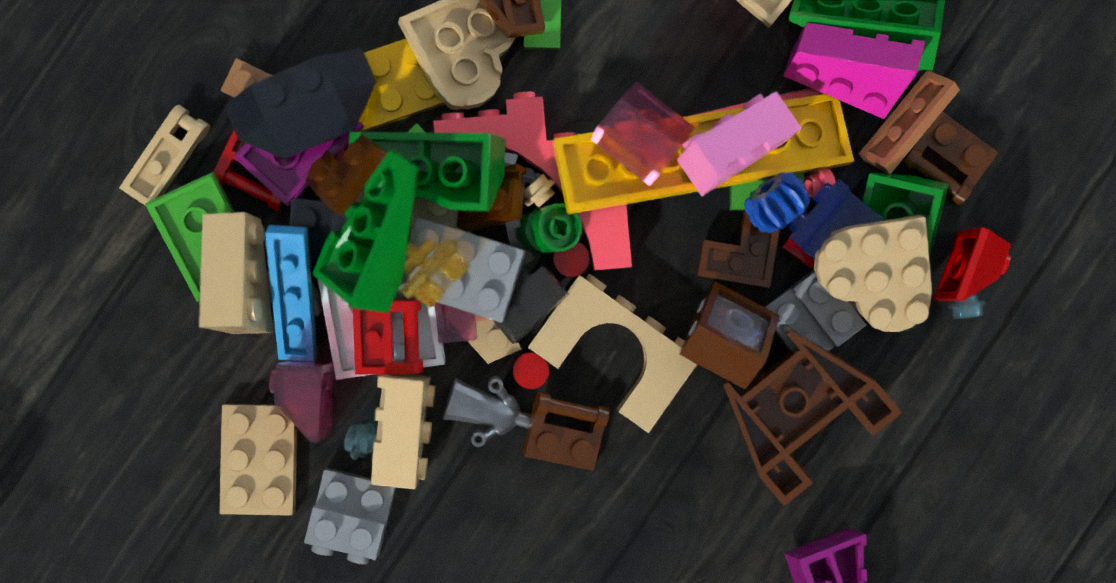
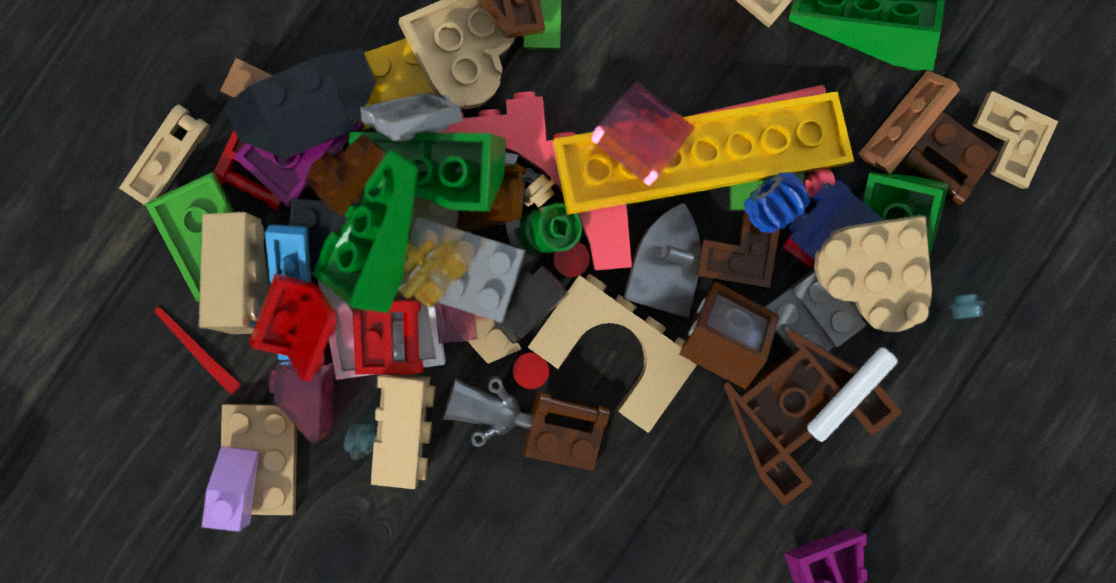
(208, 363): none -> red sticker
(231, 489): none -> lavender slope
(295, 324): none -> red bracket
(349, 516): light grey plate -> none
(411, 114): none -> light grey plate
(666, 263): none -> flat silver shield
(737, 142): bright pink wedge -> none
(852, 394): none -> white axle
(853, 67): dark pink wedge -> none
(973, 264): red slope -> none
(1024, 134): none -> tan plate

